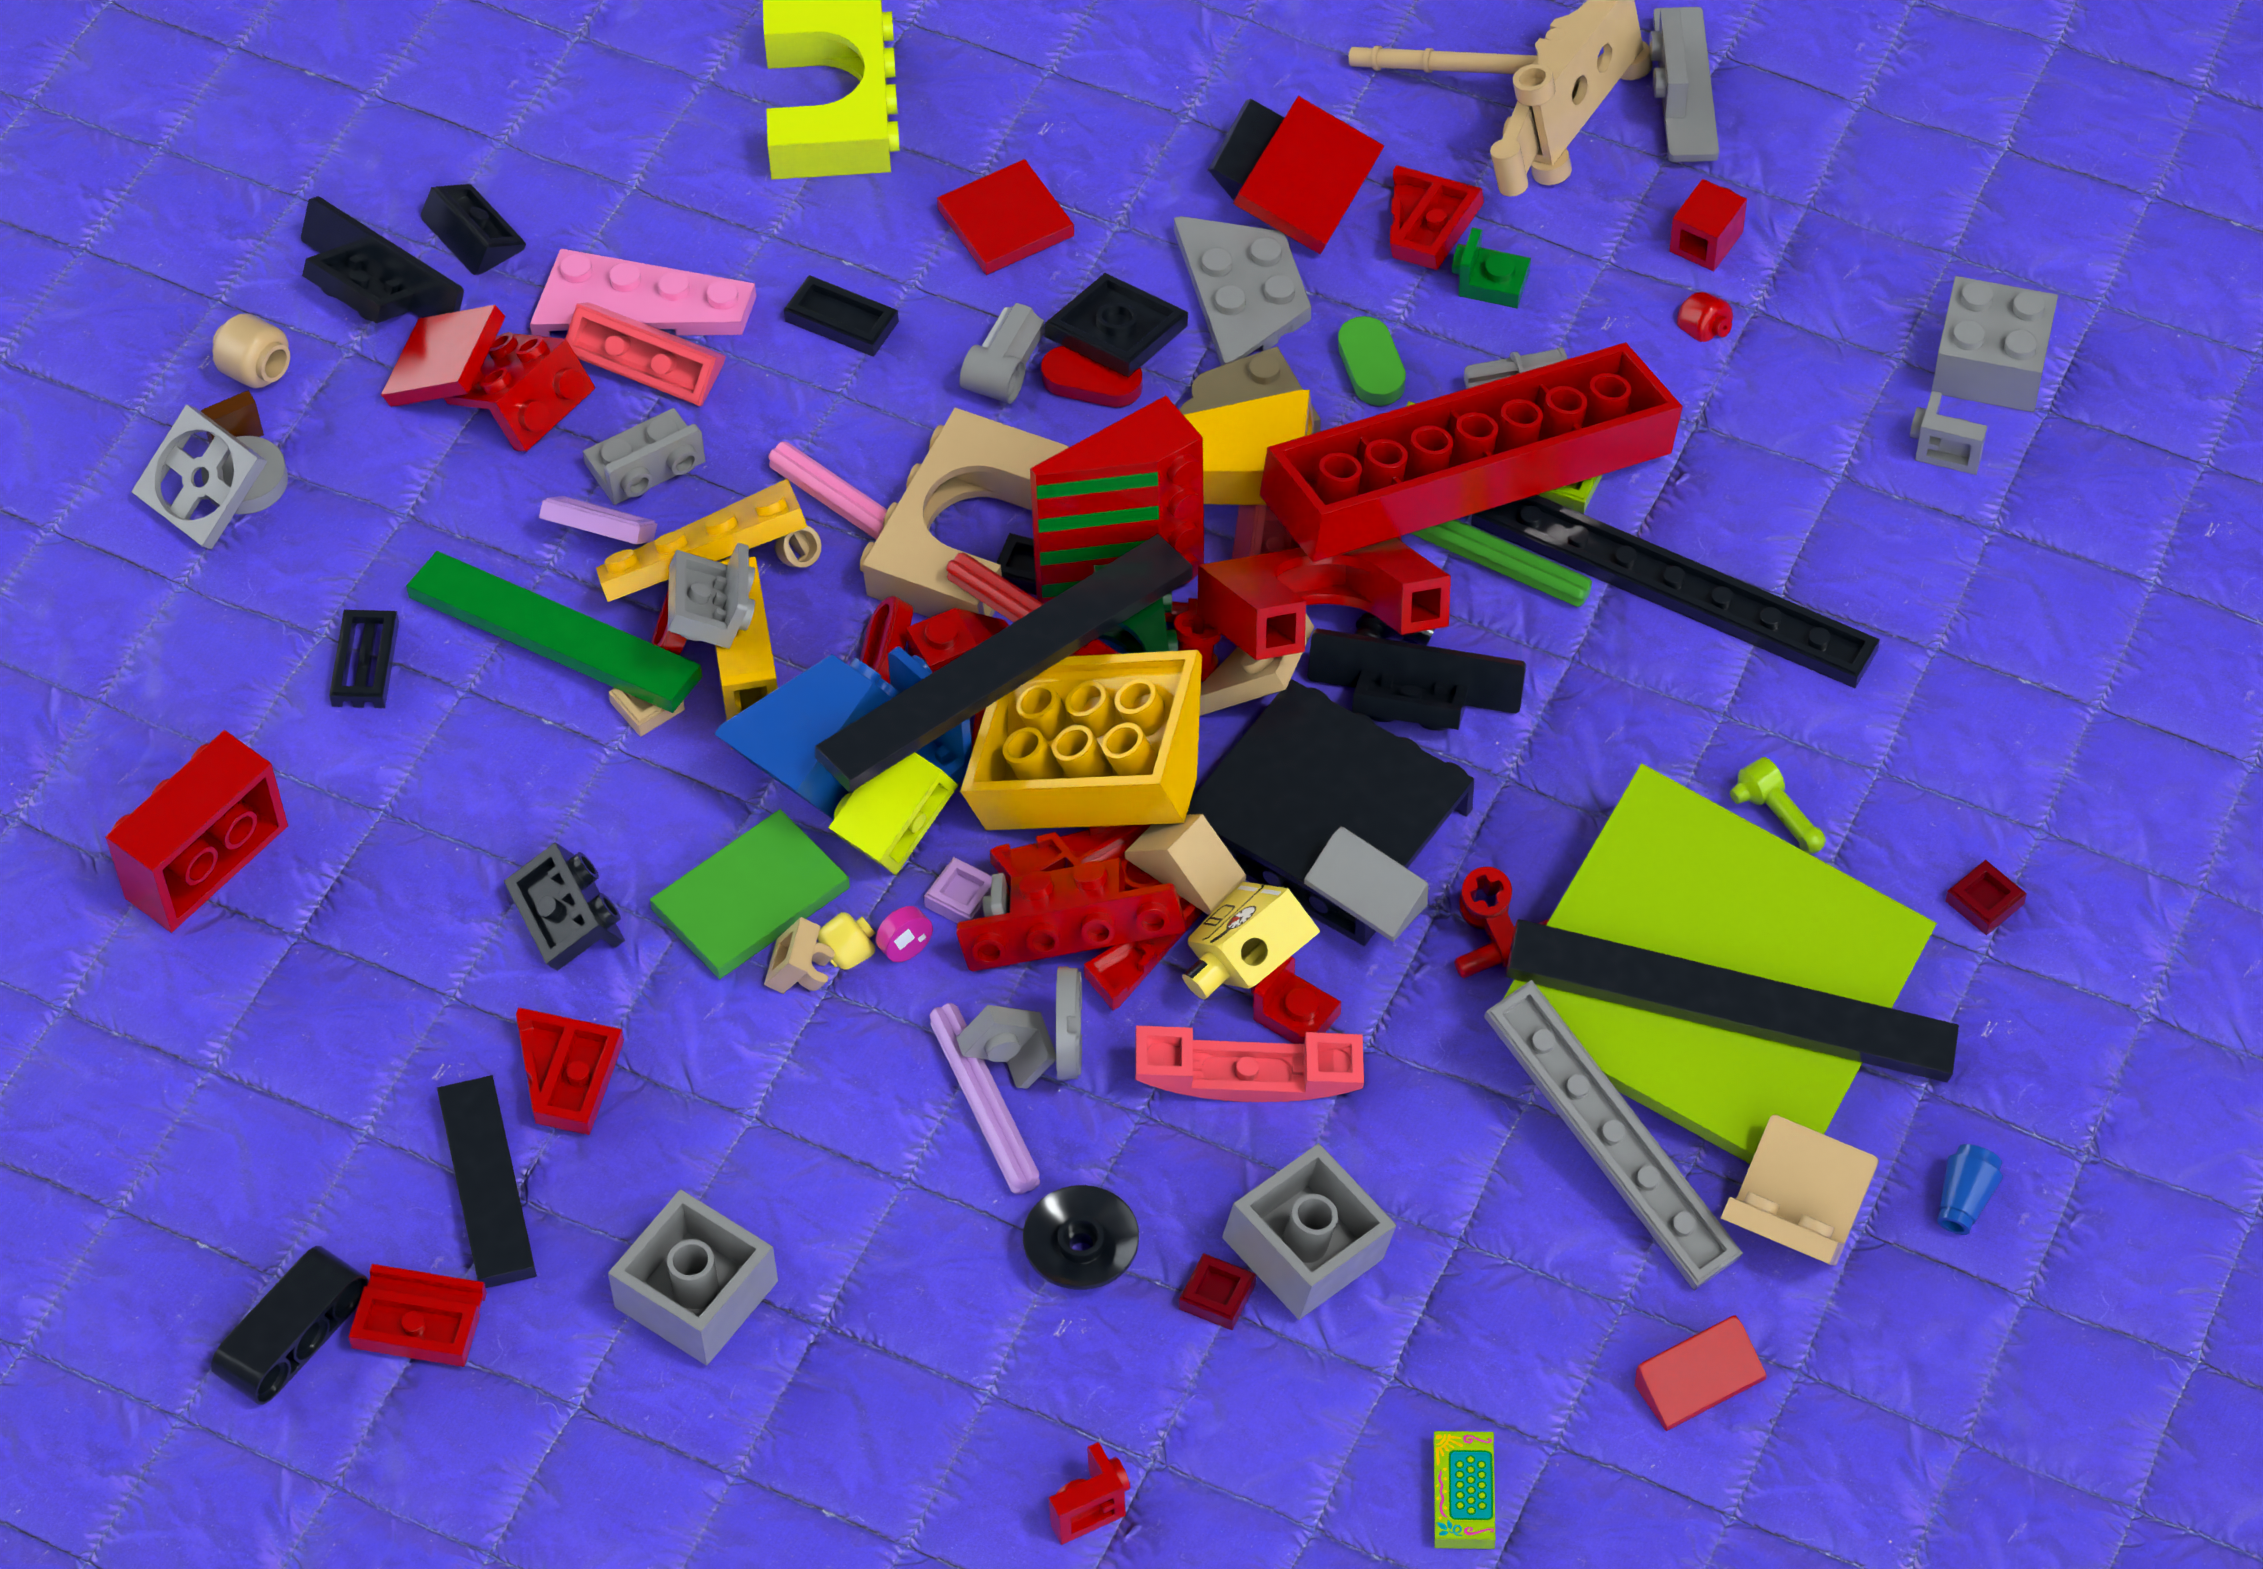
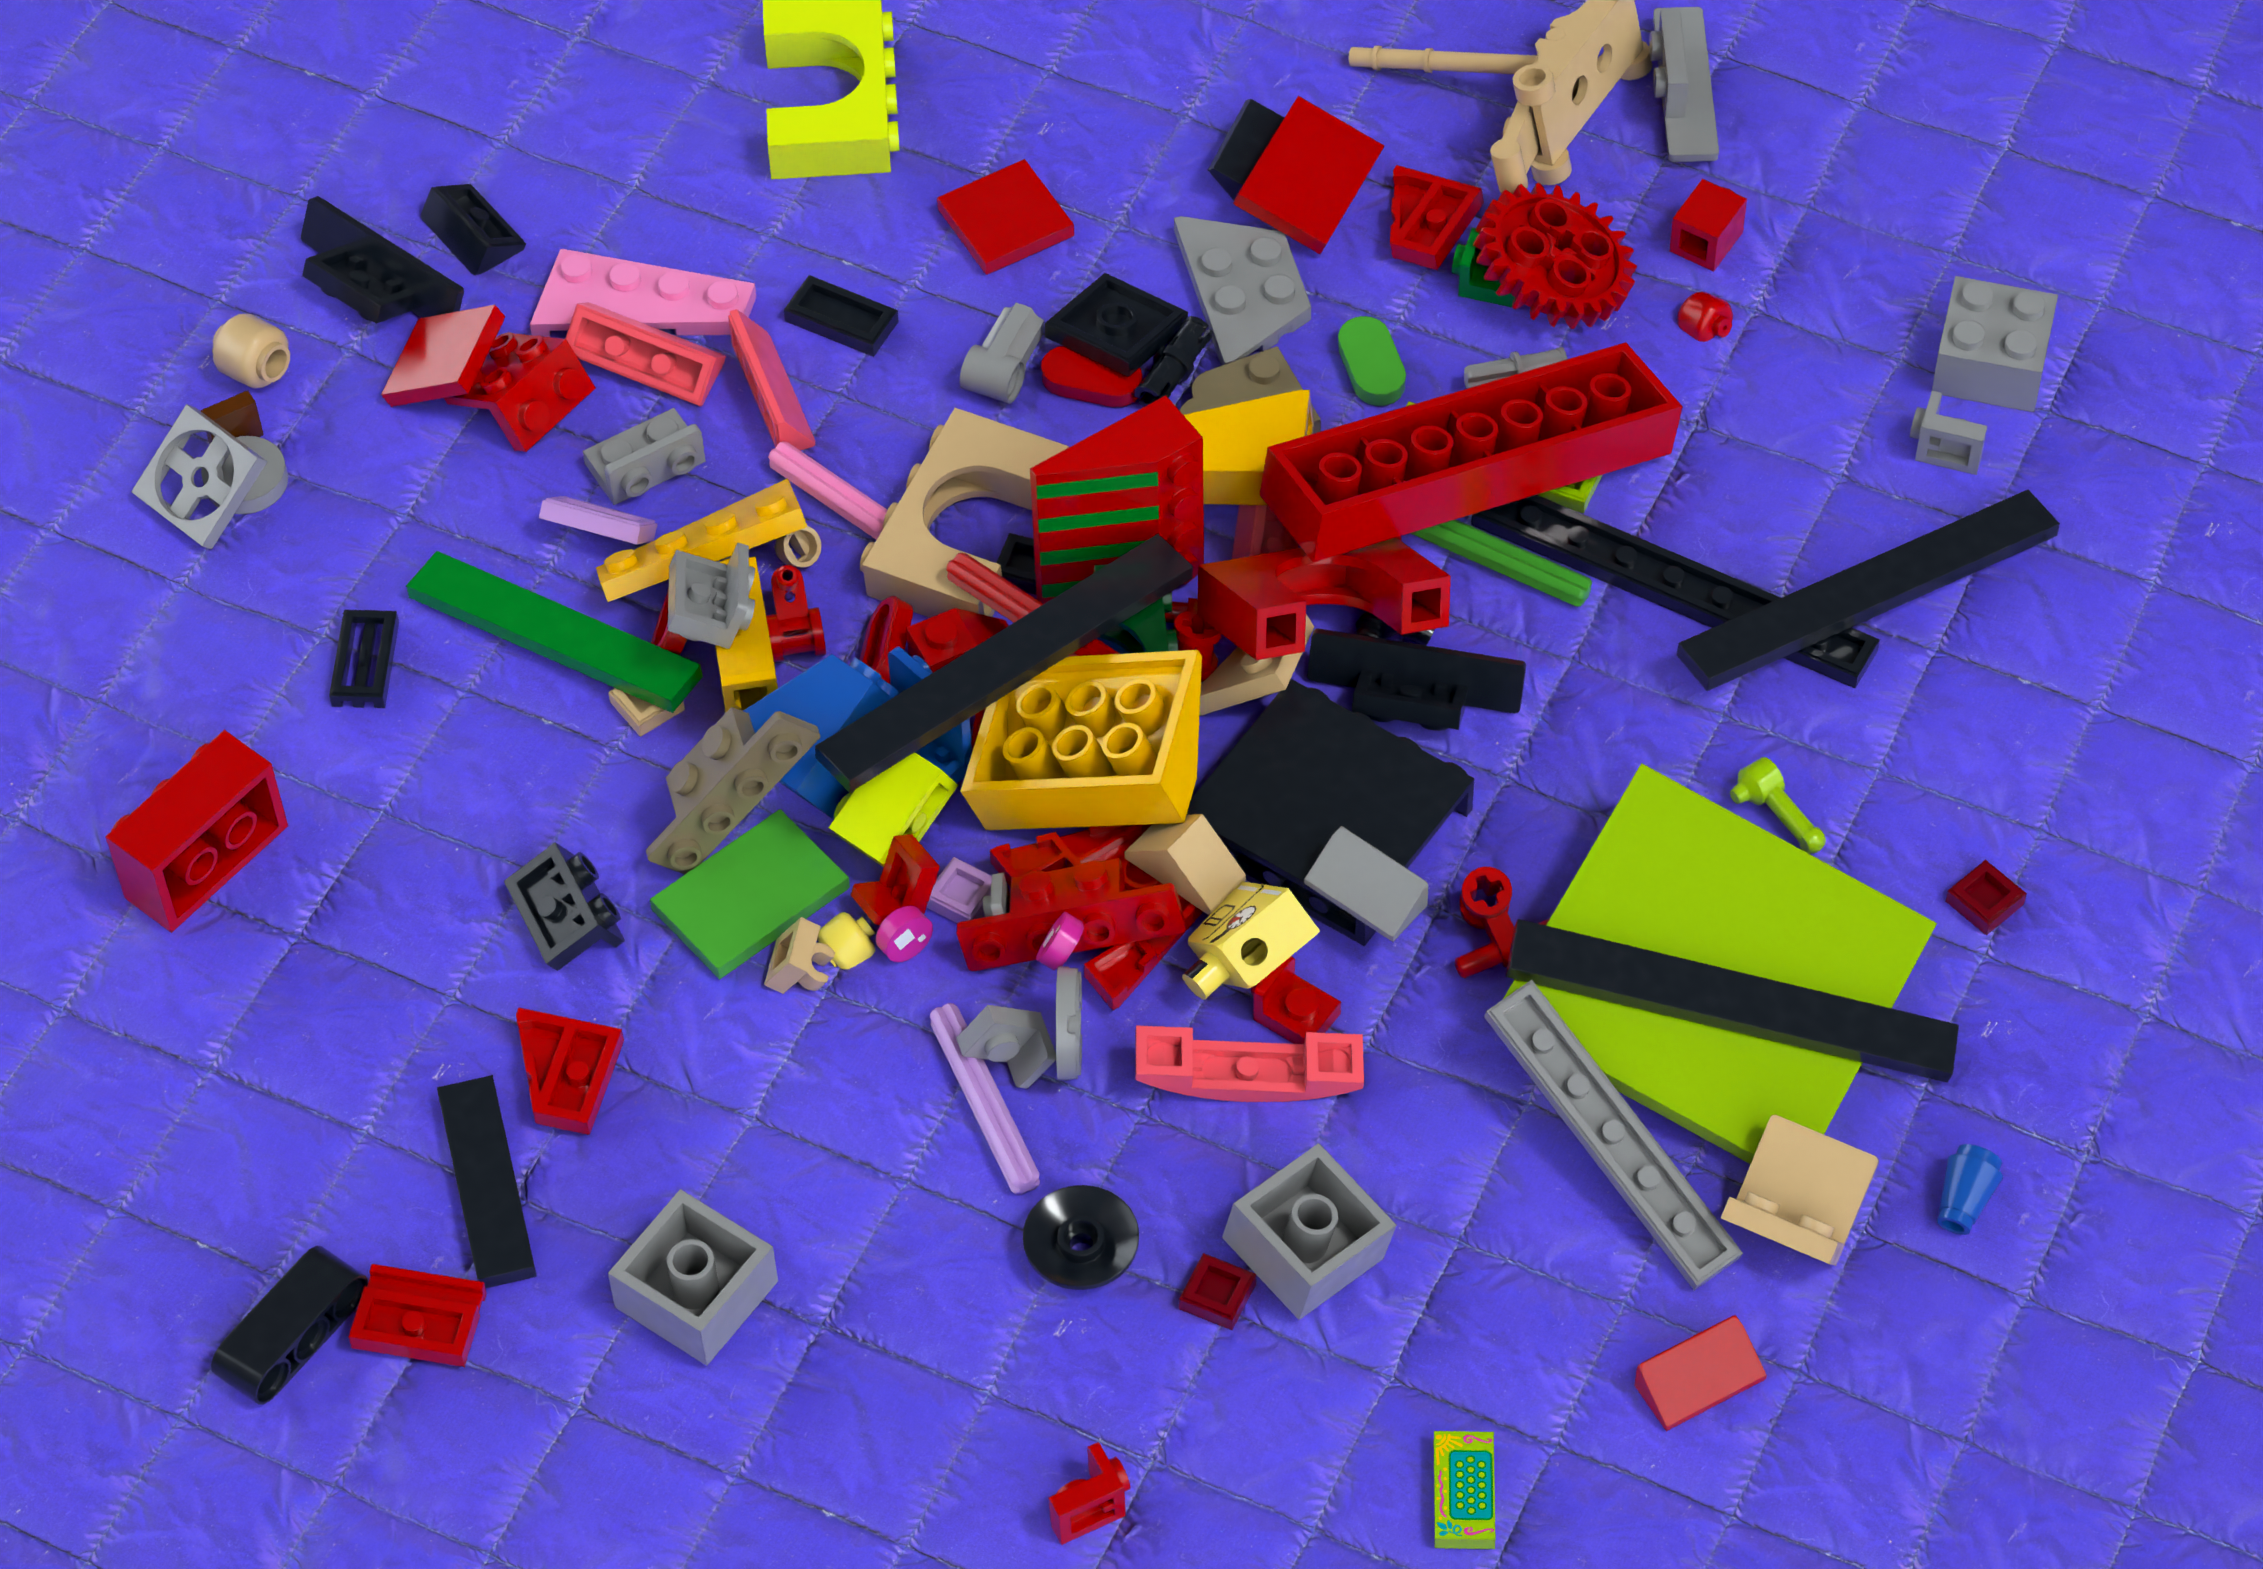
(725, 781): none -> dark tan bracket
(769, 383): none -> coral slope
(793, 617): none -> red piece
(904, 881): none -> red bracket
(1060, 941): none -> dark pink tile
(1174, 361): none -> black pin
(1555, 255): none -> red gear
(1867, 590): none -> black tile

